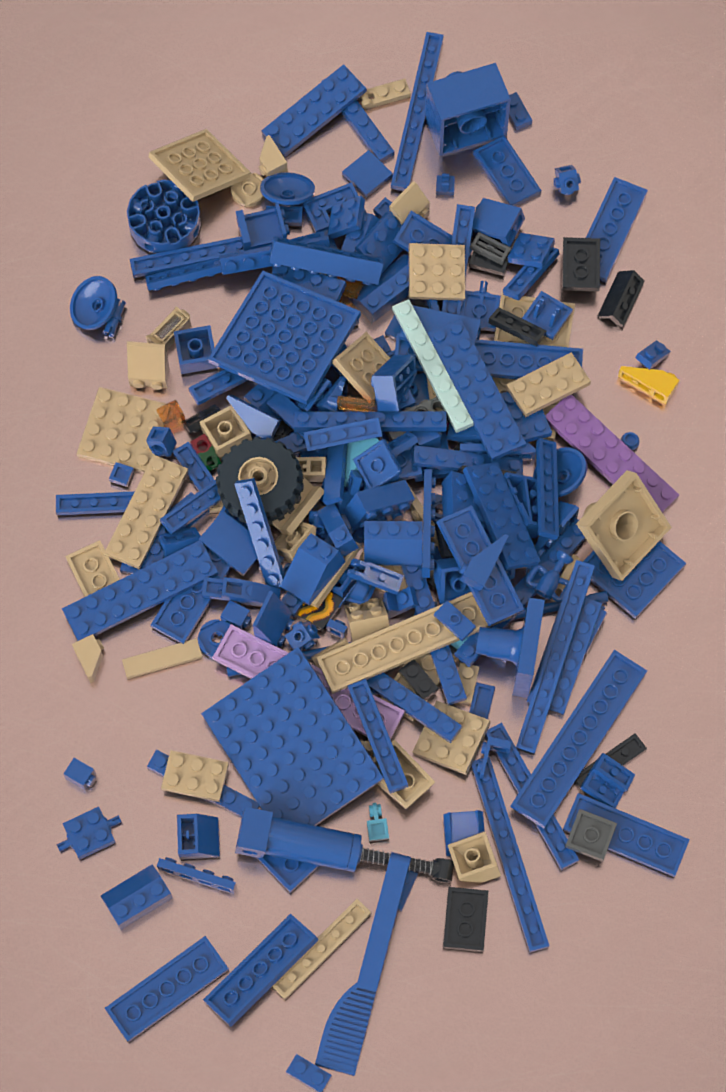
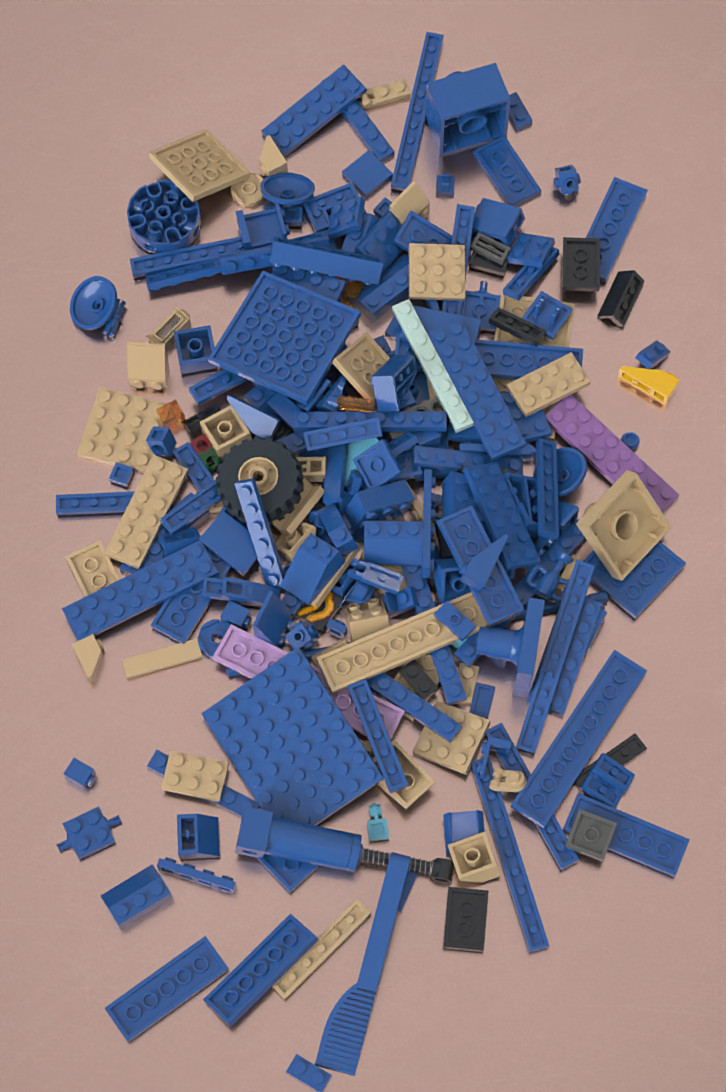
(514, 780): none -> tan plate

